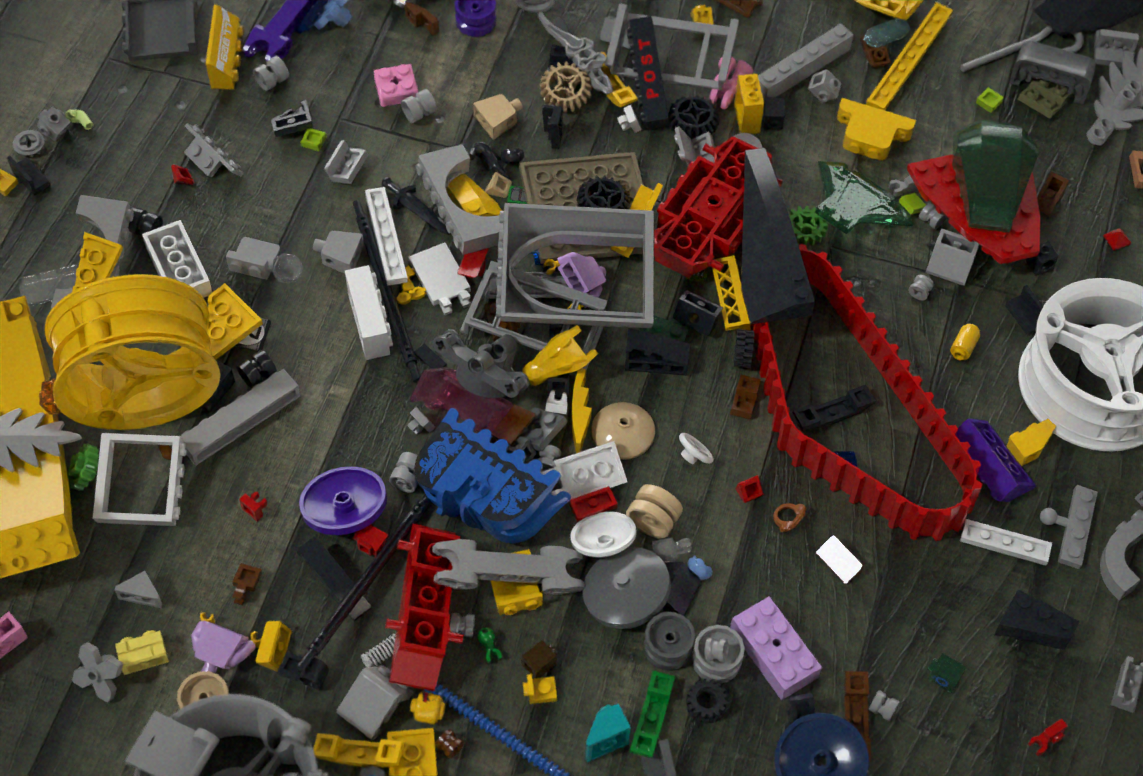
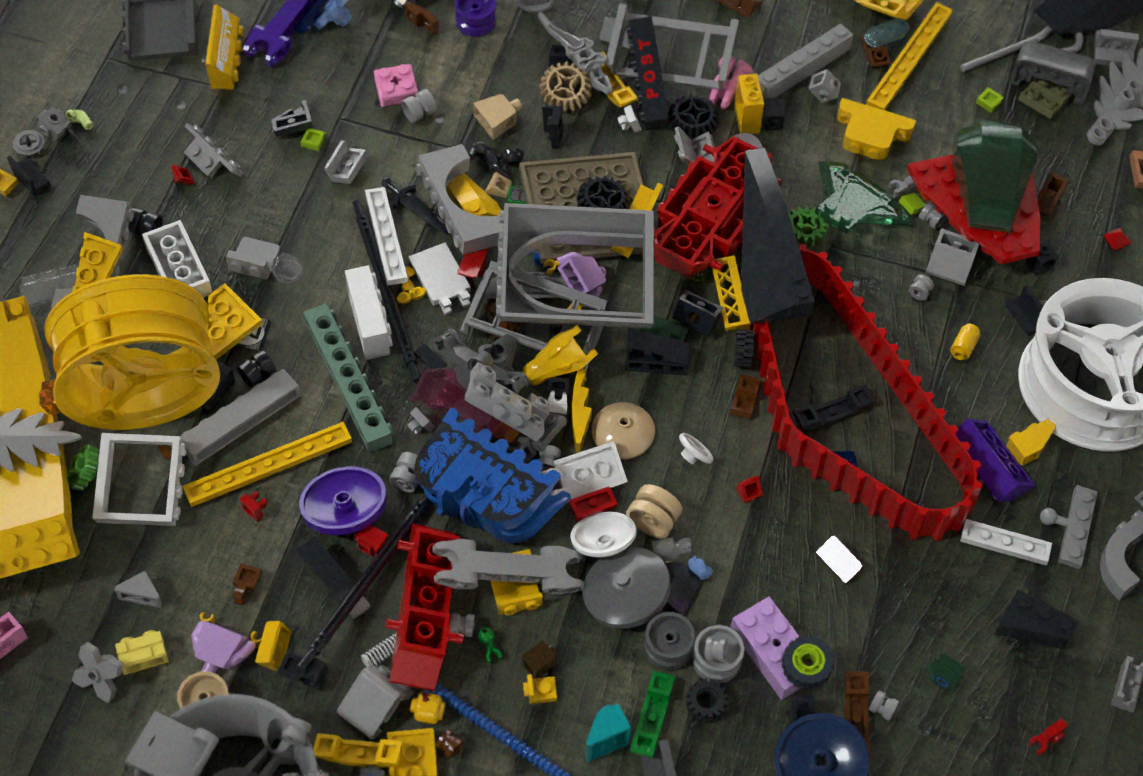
(267, 464): none -> yellow plate
(272, 72): light grey wheel -> none
(340, 250): light grey torso -> none
(373, 437): none -> sand green brick
(505, 405): none -> light grey bracket
(702, 14): yellow bracket -> none
(785, 526): dark orange piece -> none
(811, 649): none -> black wheel

